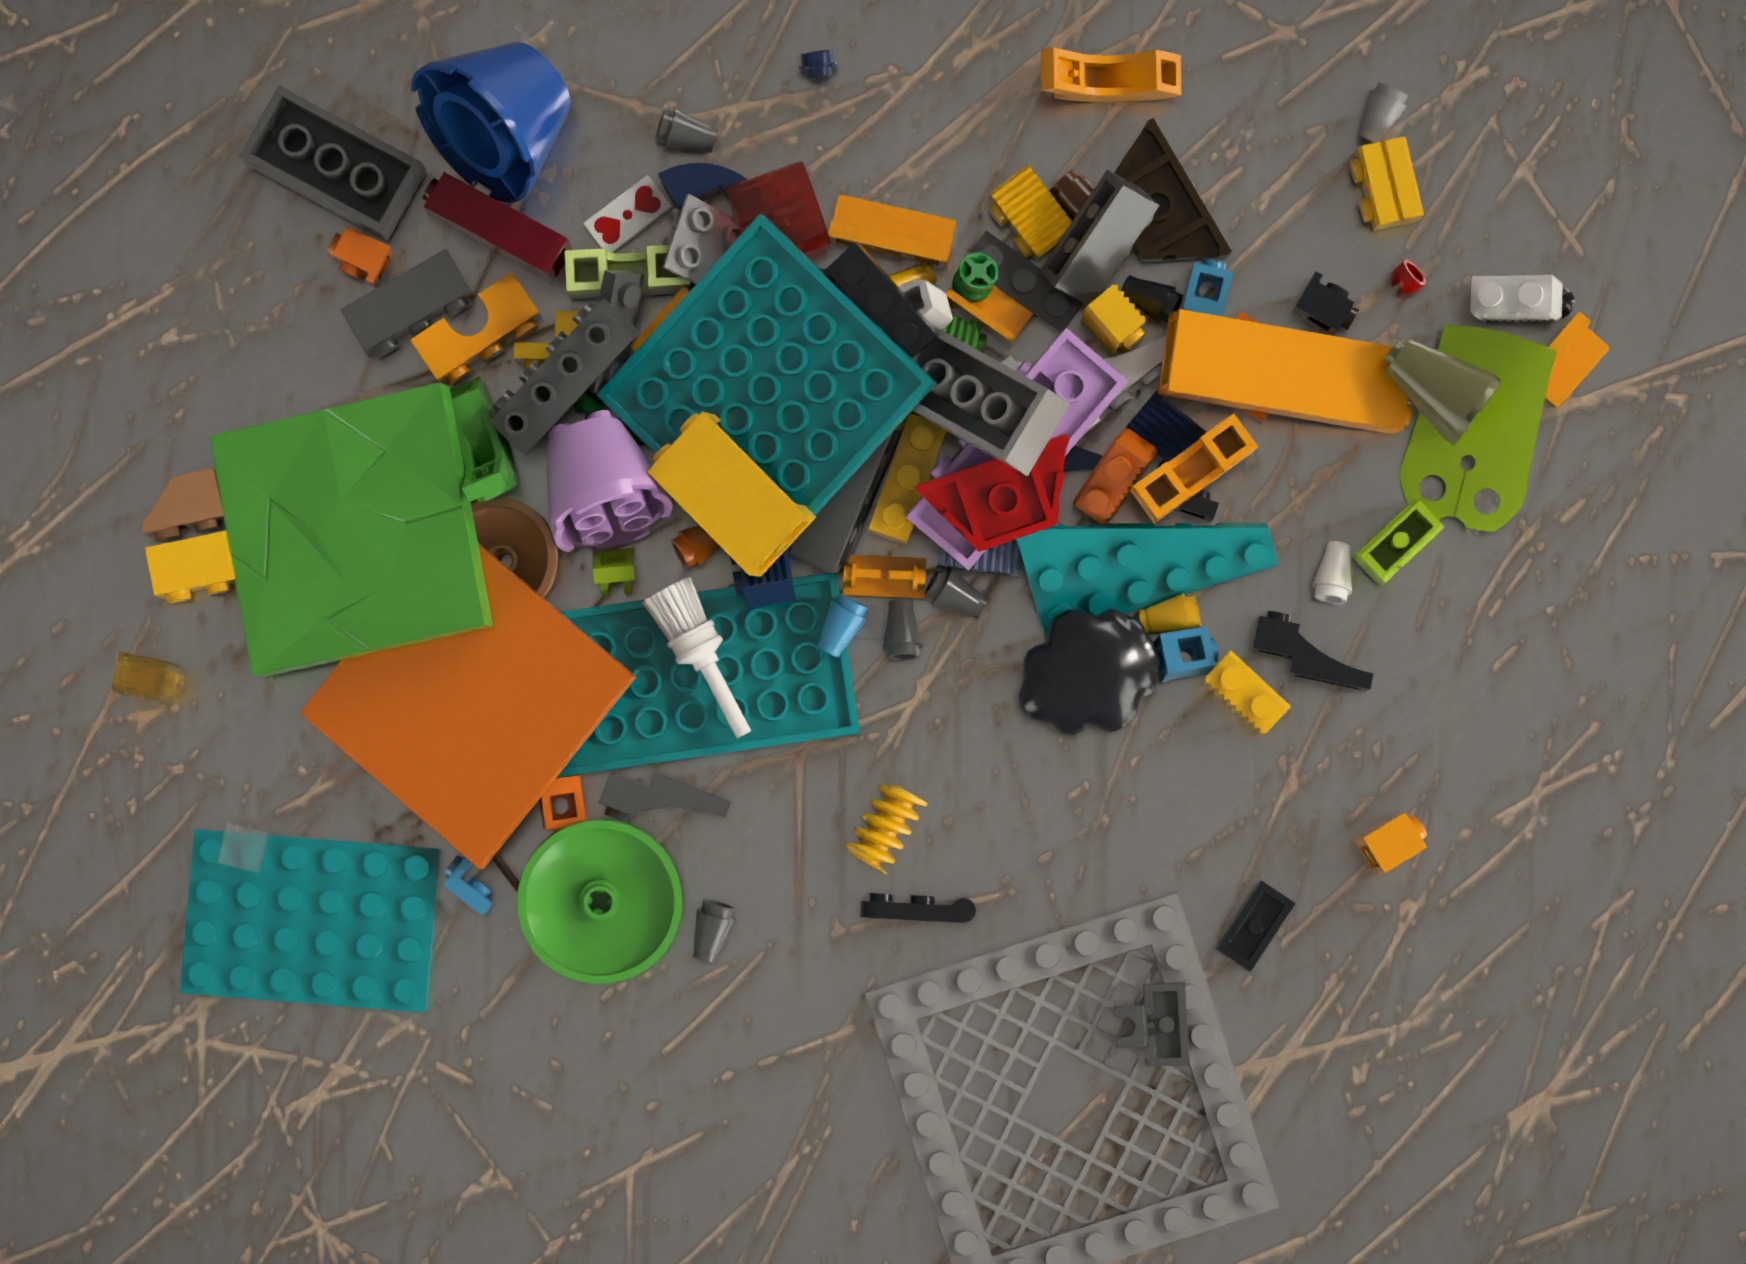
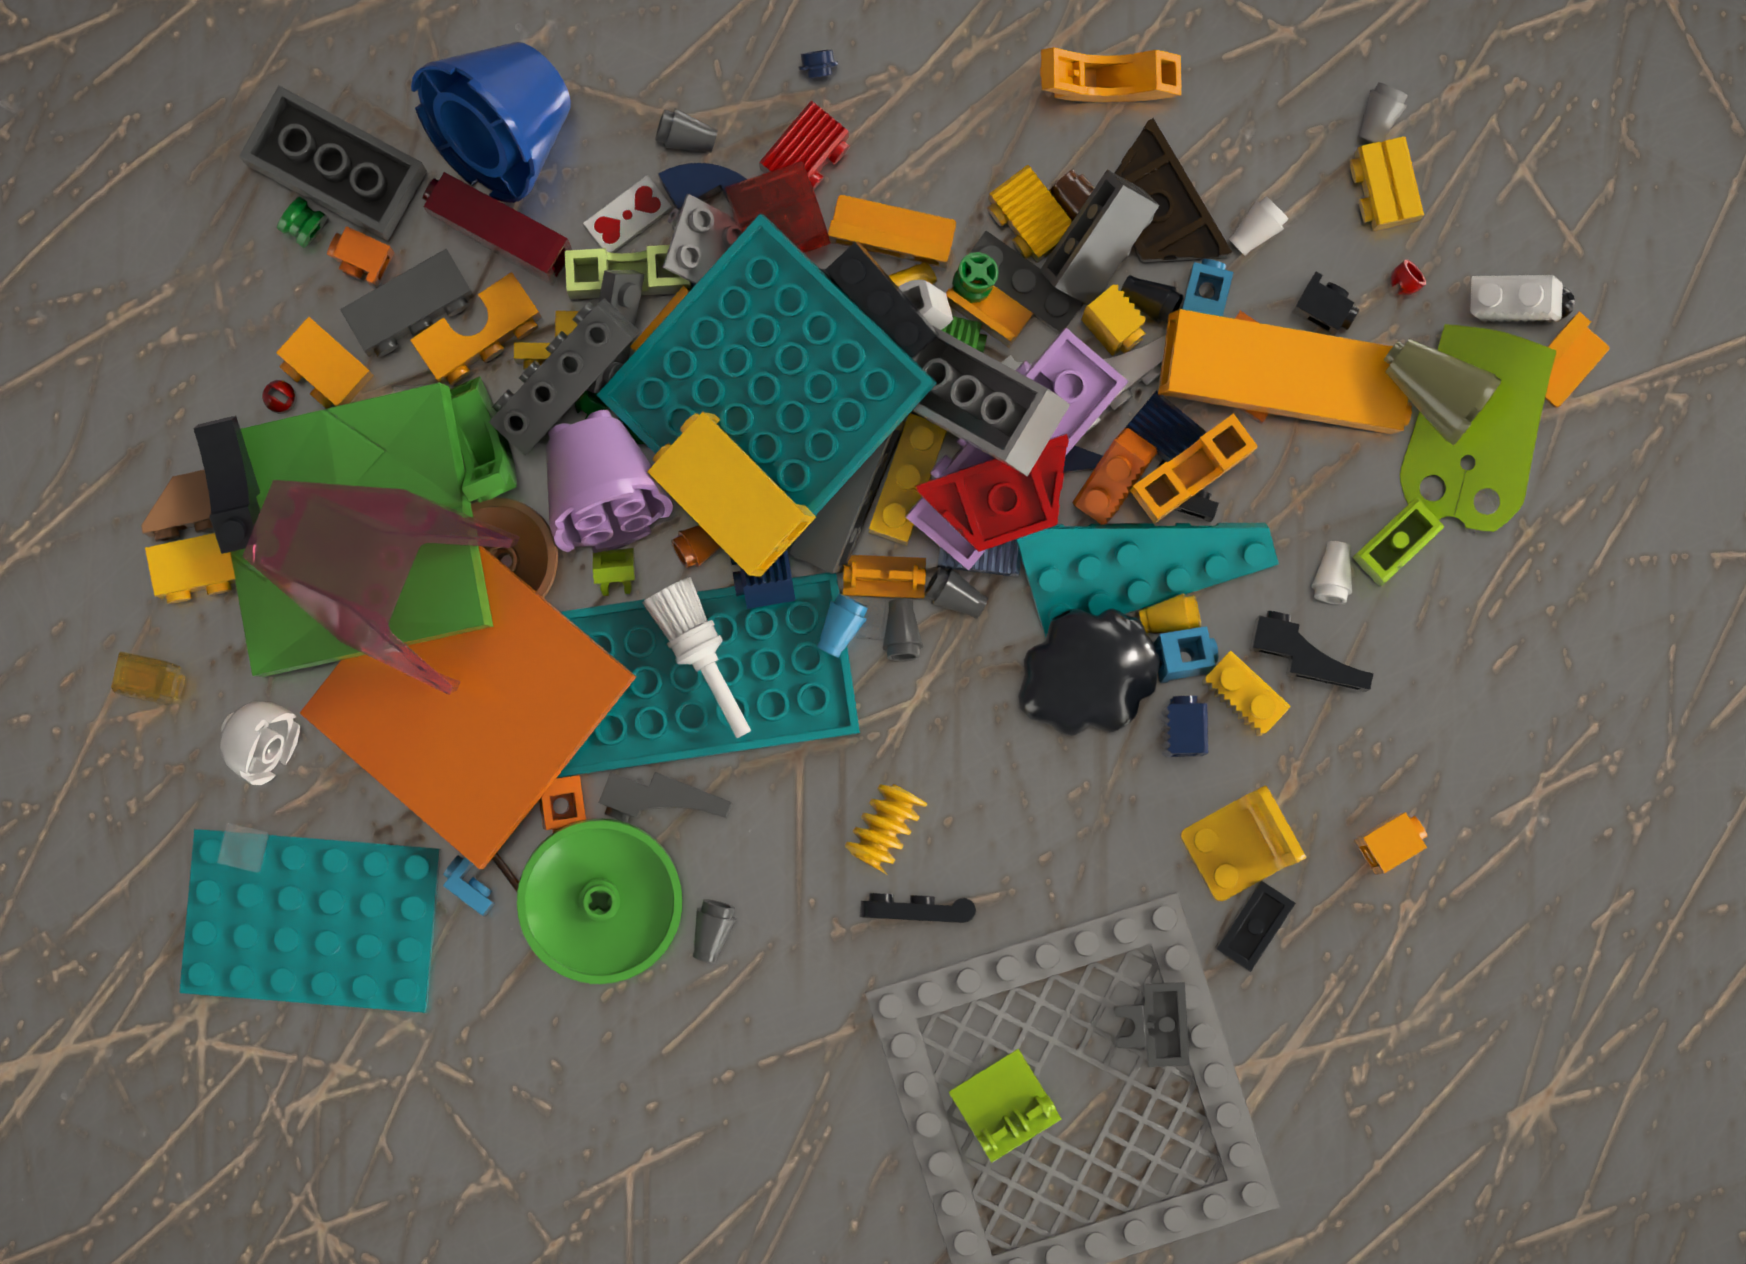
(229, 482): none -> black slope
(257, 739): none -> white cylinder
(273, 403): none -> red hinge
(301, 222): none -> green wheel
(324, 364): none -> light orange brick
(349, 555): none -> windscreen
(812, 139): none -> red brick
(1005, 1105): none -> lime hinge
(1185, 727): none -> dark blue brick
(1241, 844): none -> yellow piece
(1258, 225): none -> white cone

